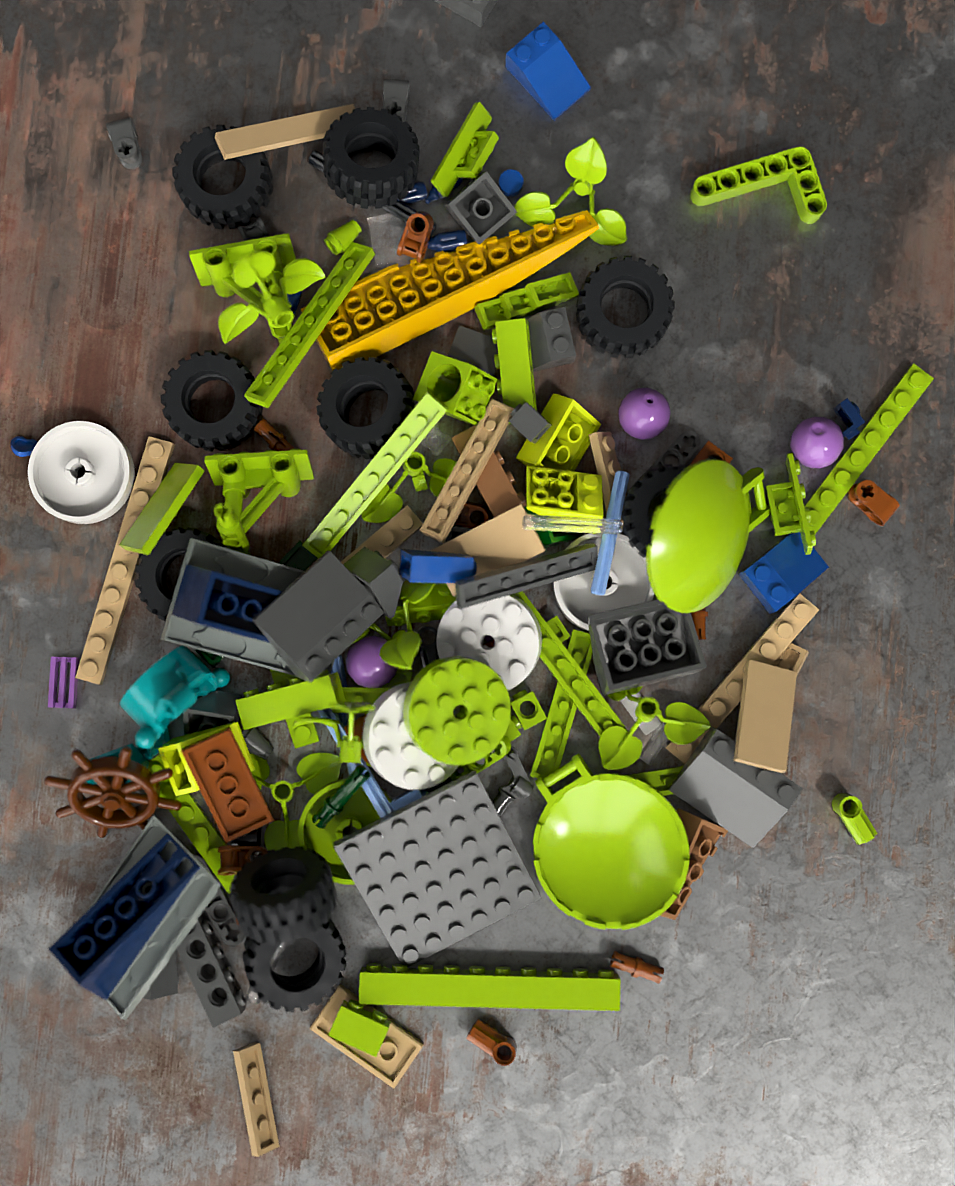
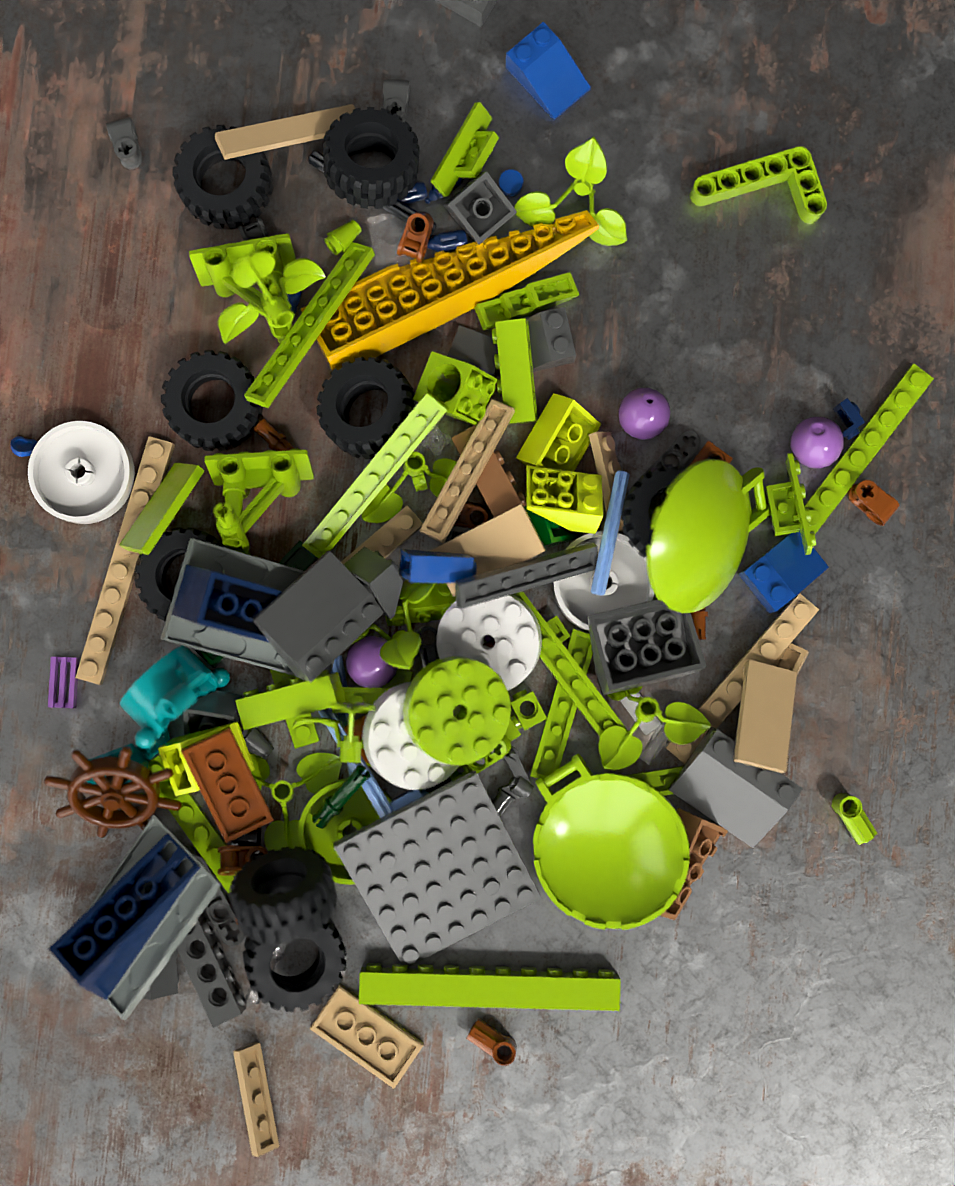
(360, 1027): lime brick -> none
(529, 422): dark grey brick -> none
(572, 524): clear axle -> none
(631, 276): black tyre -> none
(636, 967): dark orange pin -> none

